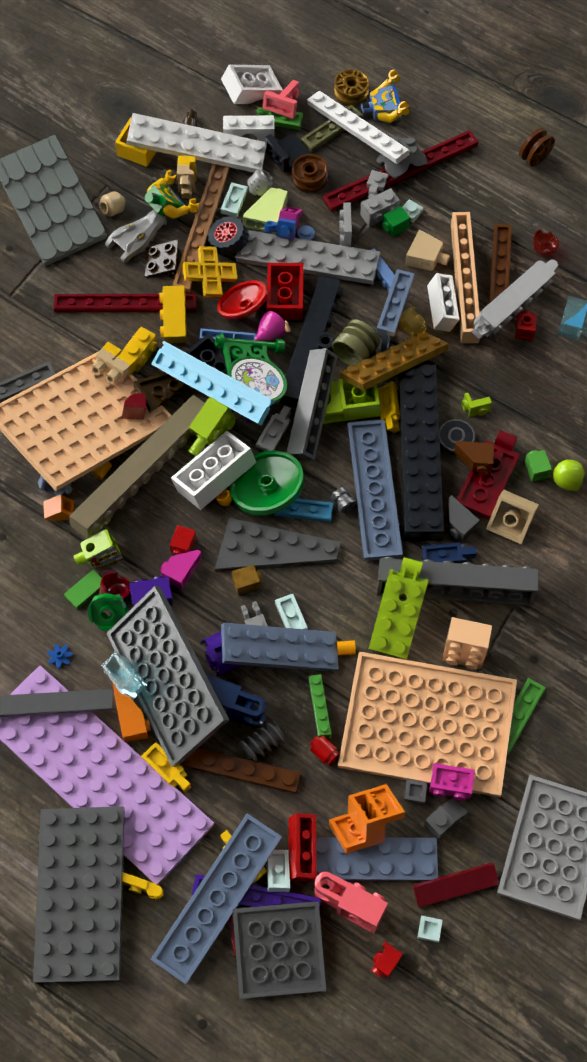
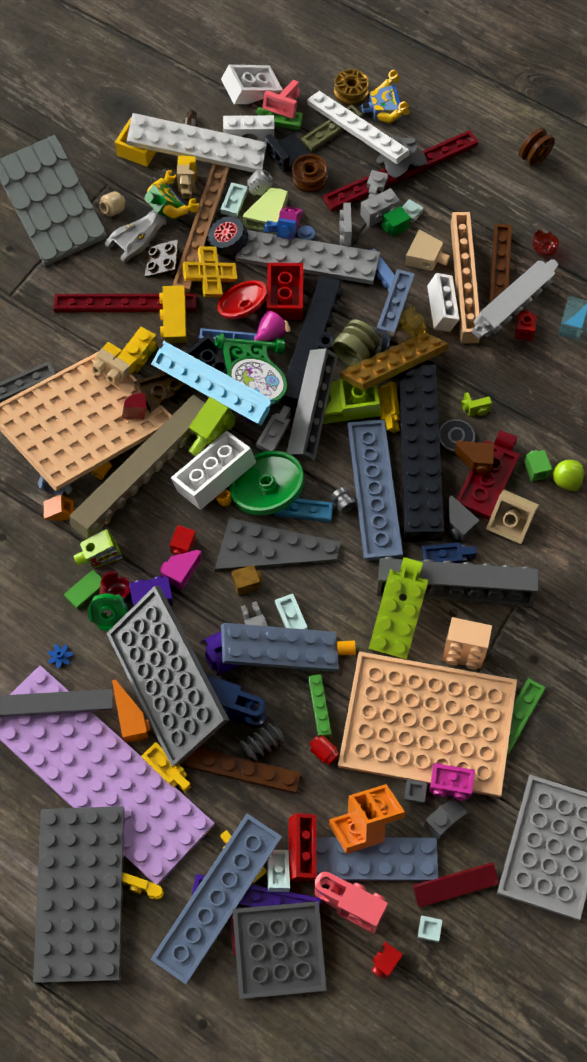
(124, 675): clear light blue brick -> none

